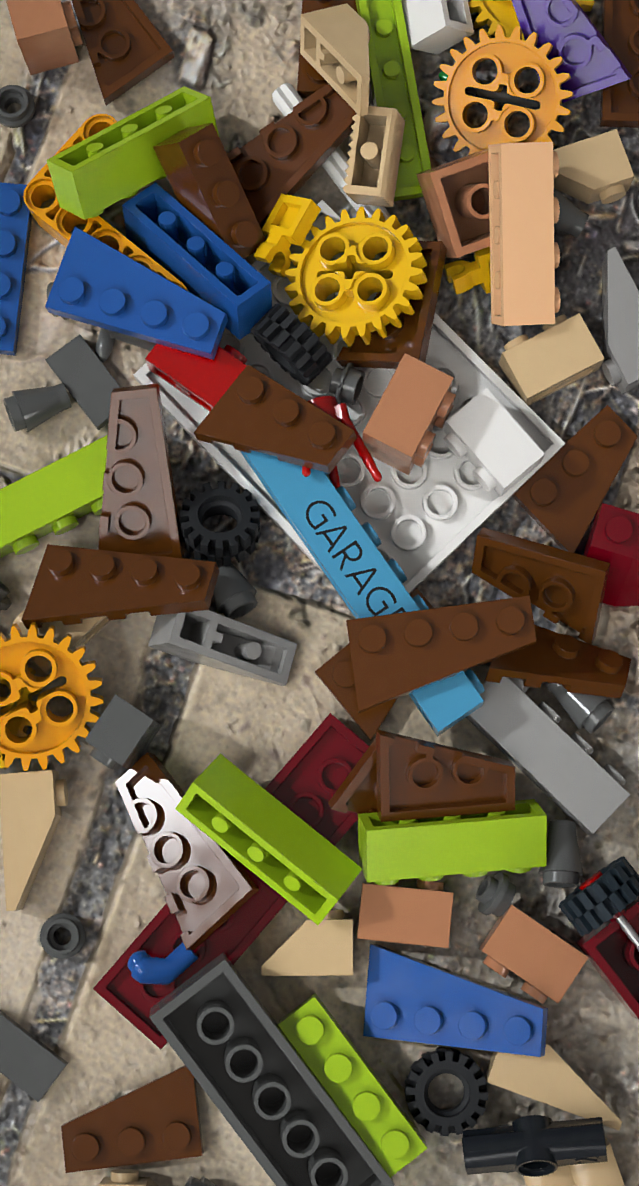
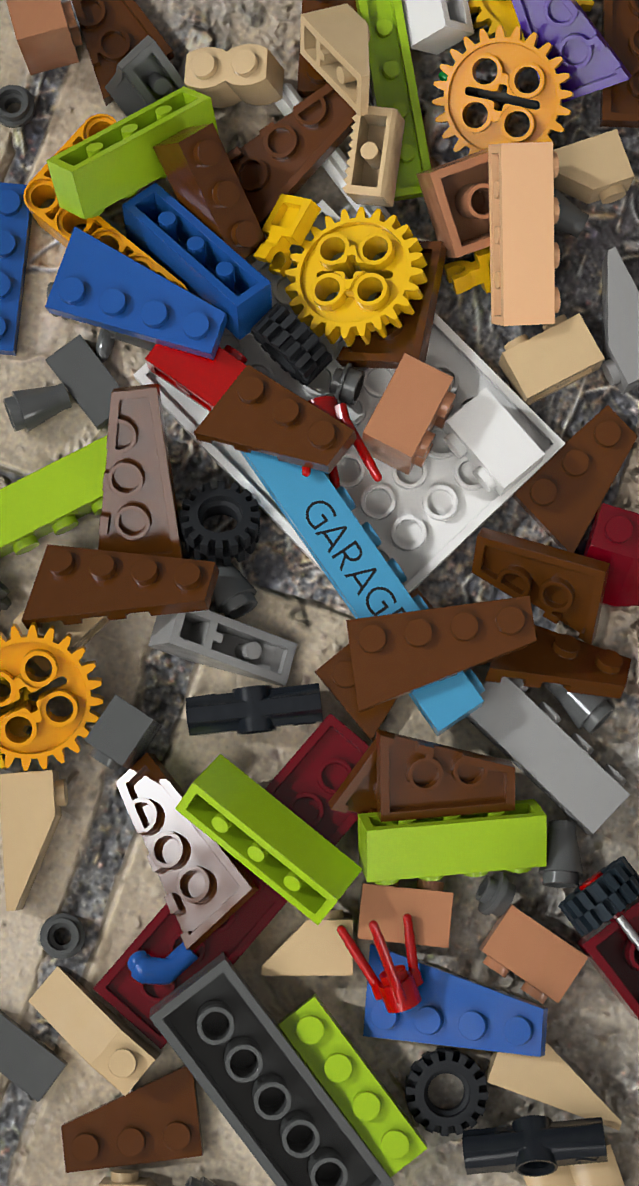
(94, 1030): none -> tan slope
(143, 77): none -> dark grey slope
(235, 75): none -> tan brick
(254, 709): none -> black piece
(396, 984): none -> red plant

